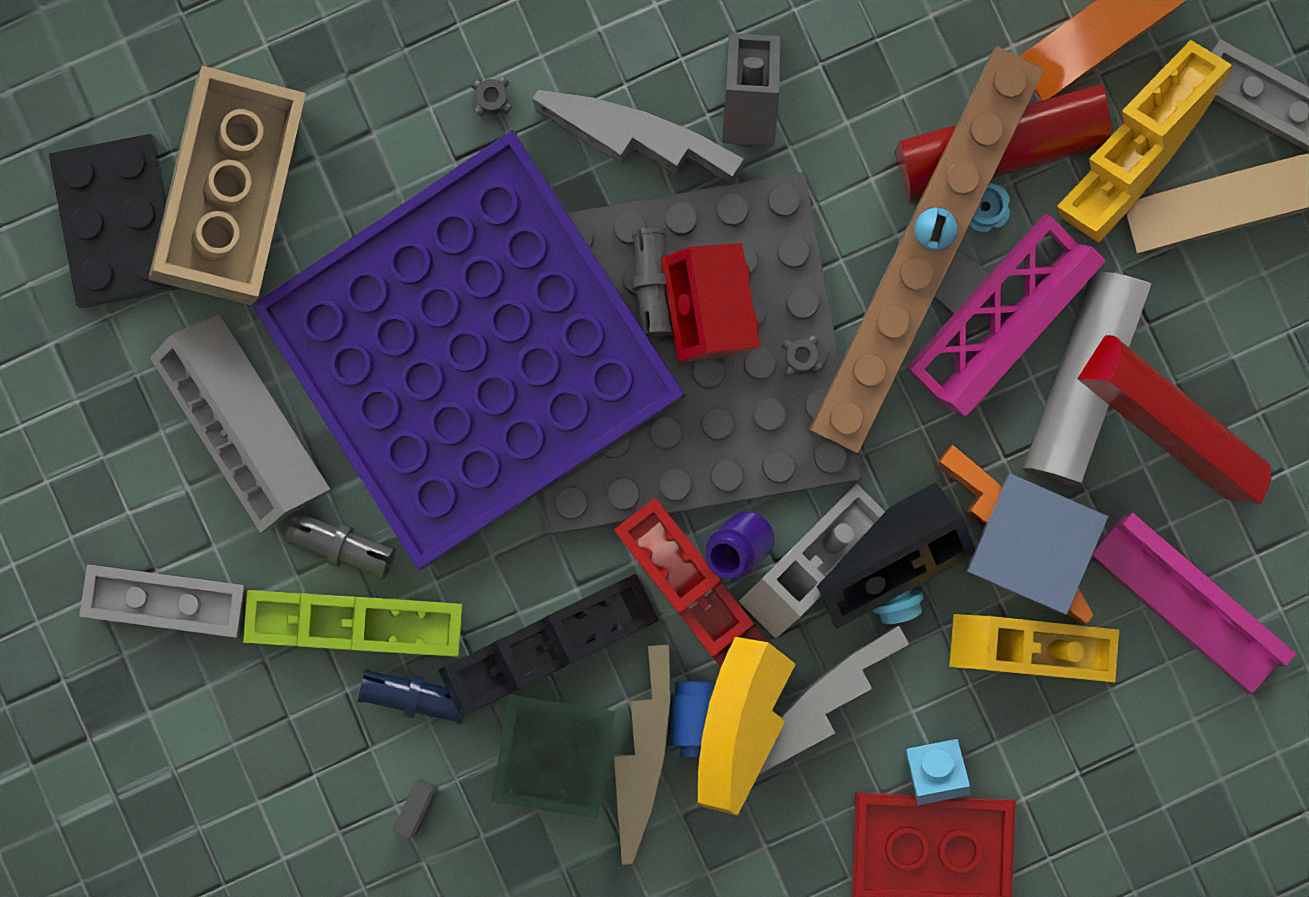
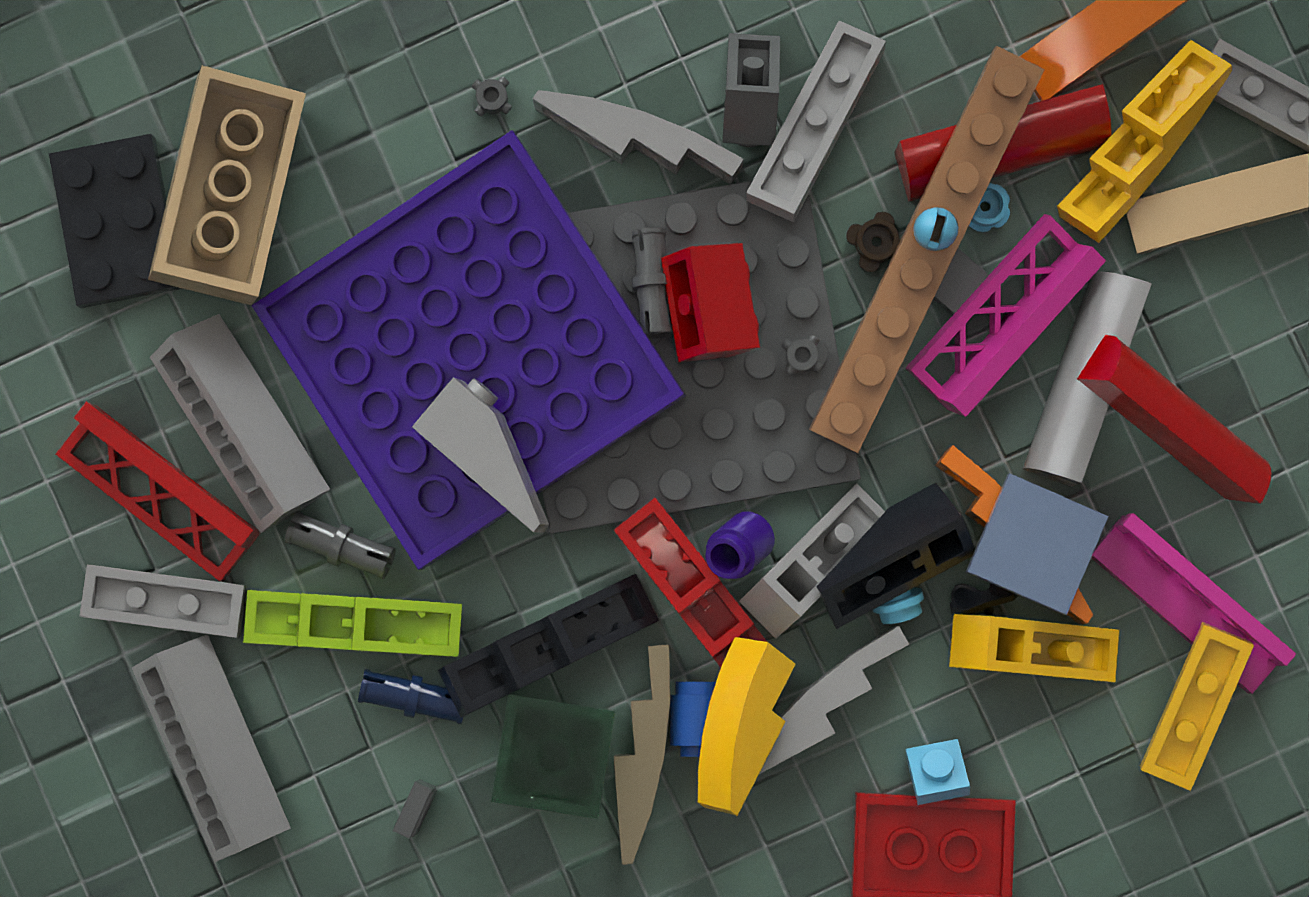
(167, 475): none -> red fence
(210, 747): none -> light grey brick
(482, 446): none -> light grey slope
(815, 121): none -> light grey plate
(862, 235): none -> dark brown plate
(970, 600): none -> black piece
(1196, 706): none -> yellow plate

